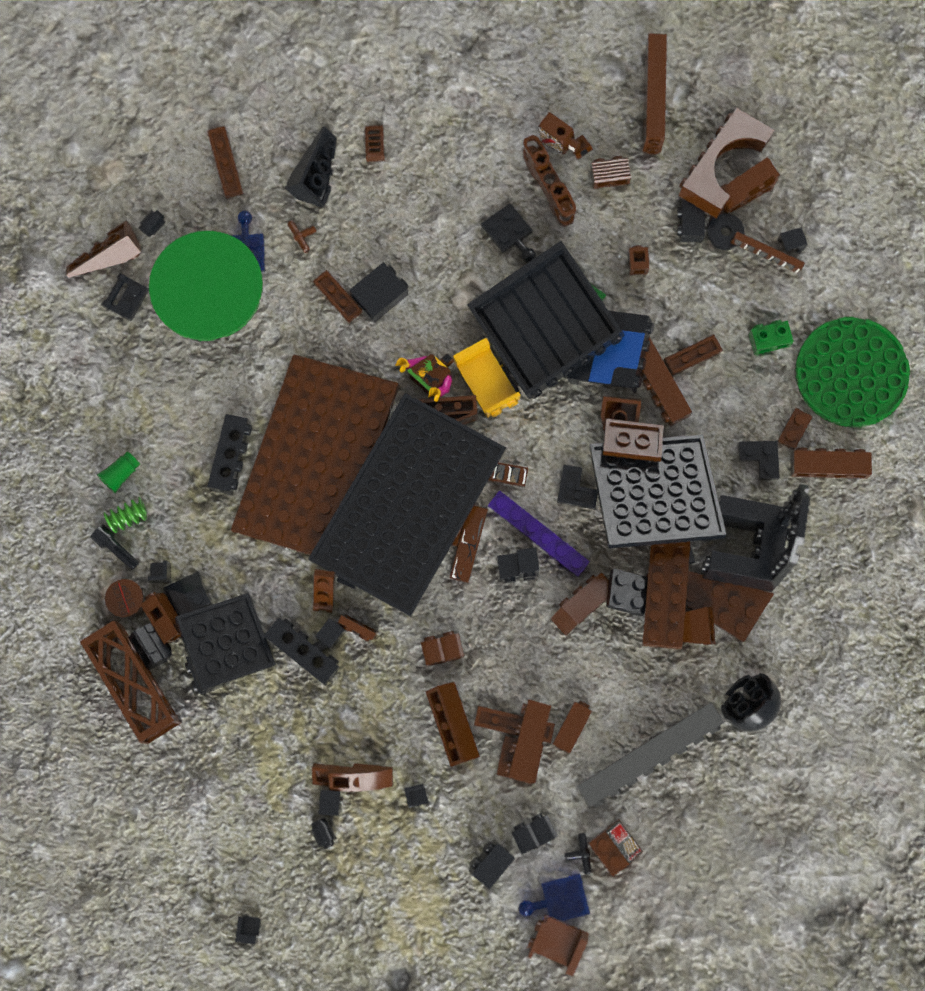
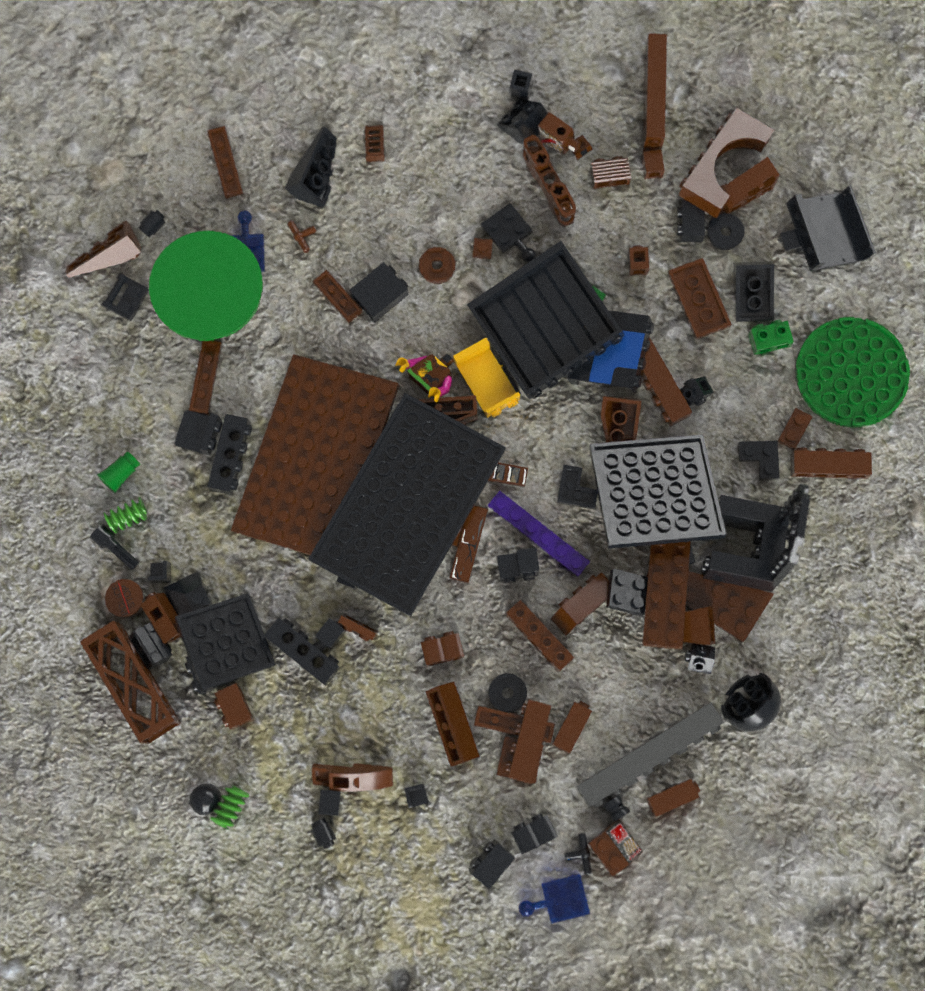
(198, 432): none -> black bracket
(205, 377): none -> reddish brown tile
(205, 799): none -> black hair
(229, 807): none -> bright green piece
(233, 706): none -> reddish brown brick
(248, 930): black panel -> none
(324, 590): reddish brown plate -> none
(441, 275): none -> reddish brown tile
(482, 248): none -> reddish brown plate
(507, 704): none -> black tile
(521, 85): none -> black brick
(523, 120): none -> black slope
(539, 636): none -> reddish brown brick
(558, 942): reddish brown panel -> none
(616, 808): none -> black wheel
(633, 440): plate -> none
(652, 164): none -> reddish brown brick
(673, 797): none -> reddish brown brick
(693, 355): reddish brown tile -> none
(696, 391): none -> black brick
(699, 298): none -> reddish brown plate
(700, 658): none -> black brick
(754, 291): none -> black slope
(767, 252): reddish brown tile -> none
(831, 229): none -> panel

